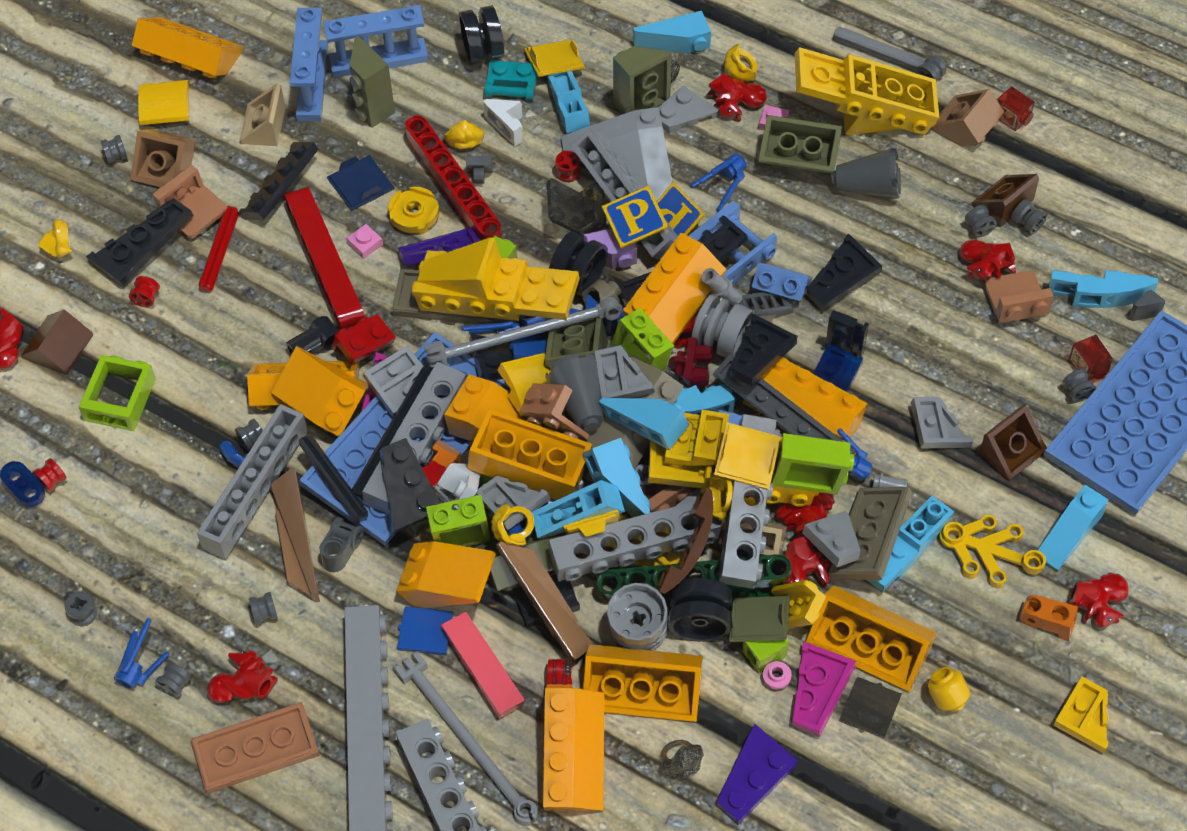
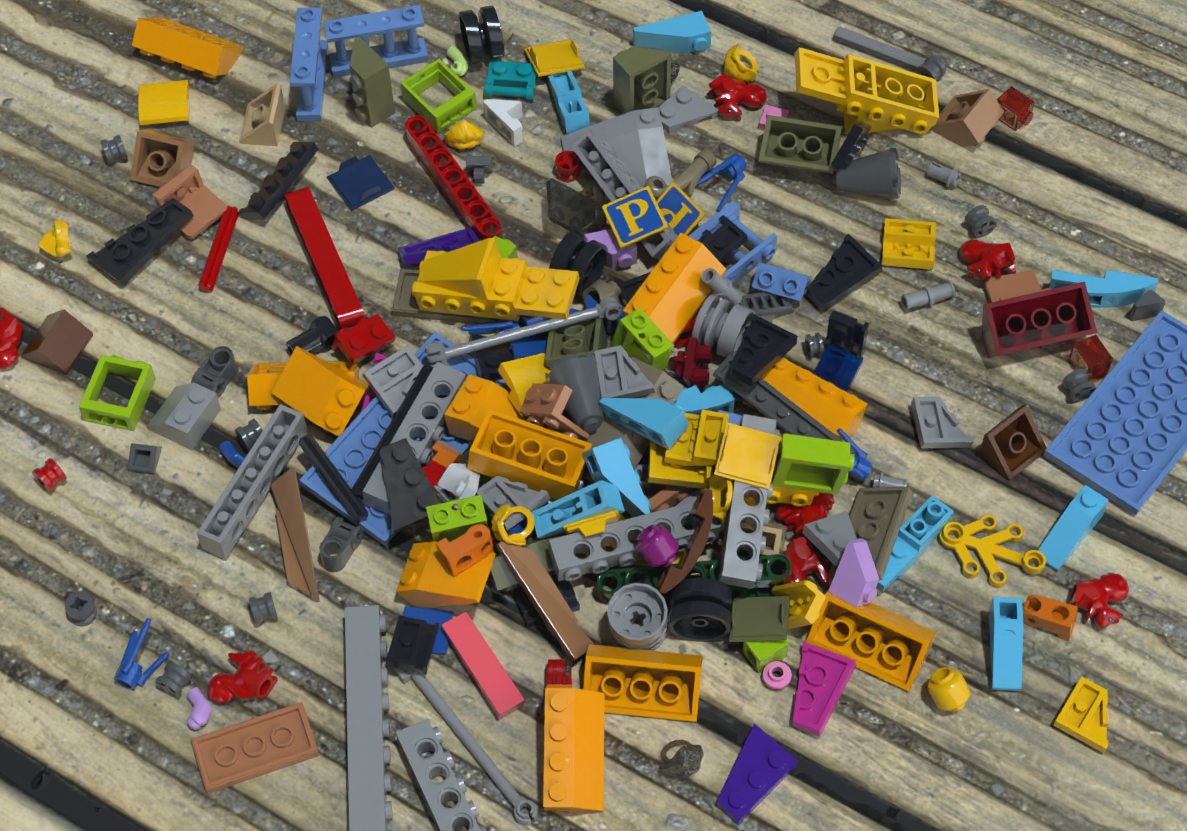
(24, 485): clear blue plate -> none
(144, 291): red wheel -> none
(144, 457): none -> dark grey slope
(186, 414): none -> light grey slope
(201, 709): none -> lavender arm
(214, 374): none -> dark grey piece
(364, 241): bright pink plate -> none
(412, 645): none -> black plate
(413, 222): yellow plate -> none
(450, 111): none -> lime window
(460, 61): none -> yellowish green arm
(466, 549): none -> orange leg
(657, 546): none -> magenta head
(689, 177): none -> dark tan plant
(814, 344): none -> dark grey bush
(852, 145): none -> black wing
(856, 575): none -> lavender slope
(870, 707): clear smoke piece -> none
(908, 243): none -> yellow slope
(928, 295): none -> light grey pin
(944, 174): none -> light grey pin
(1006, 643): none -> medium azure slope
(1007, 194): reddish brown slope -> none
(1029, 216): dark grey wheel -> none
(1037, 320): none -> dark red slope

